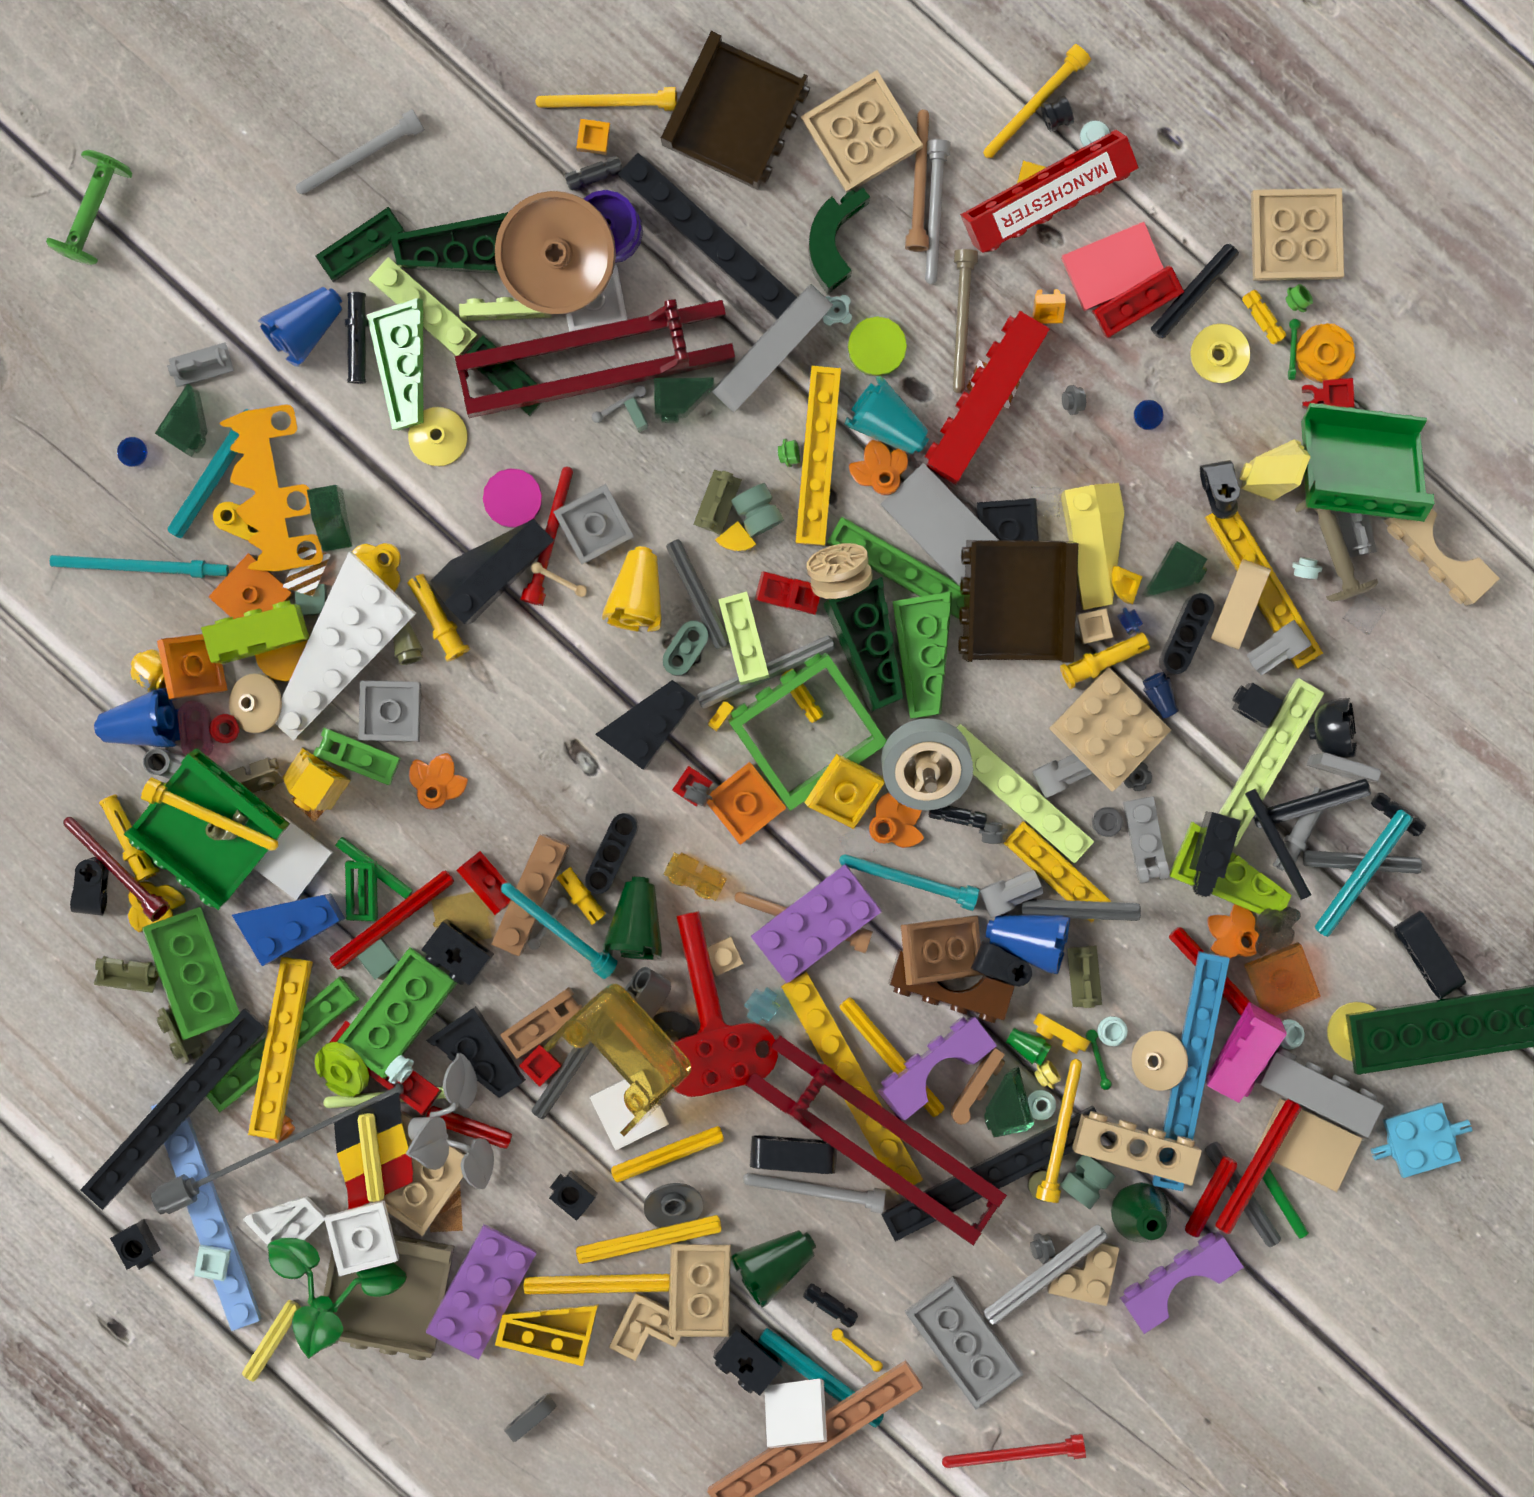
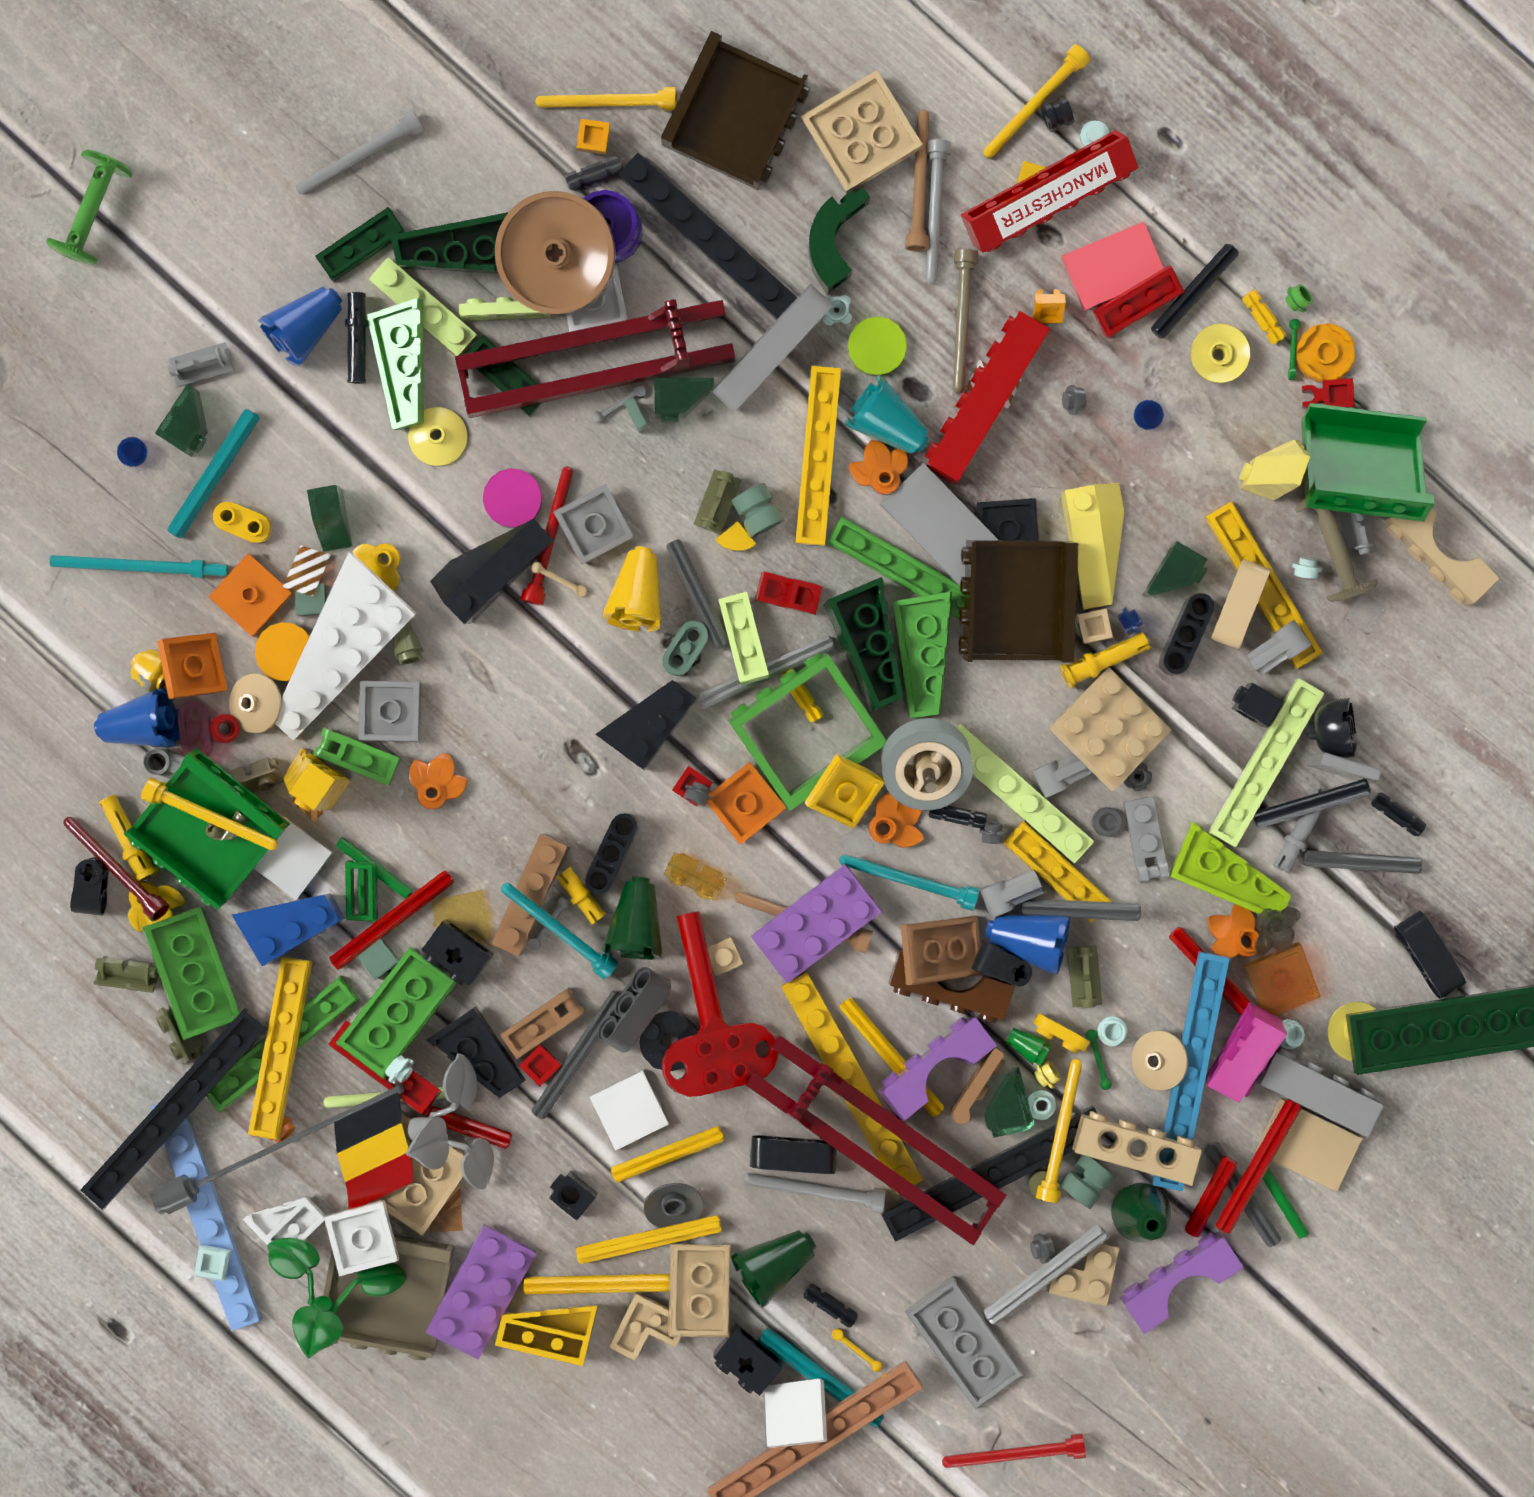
(141, 1233): black brick -> none
(255, 633): lime wedge -> none
(268, 505): light orange piece -> none
(270, 1341): light yellow axle -> none
(342, 1069): lime tile -> none
(371, 1157): light yellow axle -> none
(444, 629): yellow pin -> none
(485, 882): red plate -> none
(530, 1417): dark grey beam -> none
(631, 1045): clear yellow windscreen -> none
(720, 716): yellow tile -> none
(762, 1005): clear light blue gear -> none
(789, 452): bright green plate -> none
(839, 571): tan wheel -> none
(1125, 584): yellow tile -> none
(1161, 694): dark blue cone -> none
(1213, 851): black hinge -> none
(1221, 488): black piece -> none
(1278, 844): black bar -> none
(1297, 234): tan plate -> none
(1363, 873): teal axle -> none
(1421, 1140): medium azure plate -> none

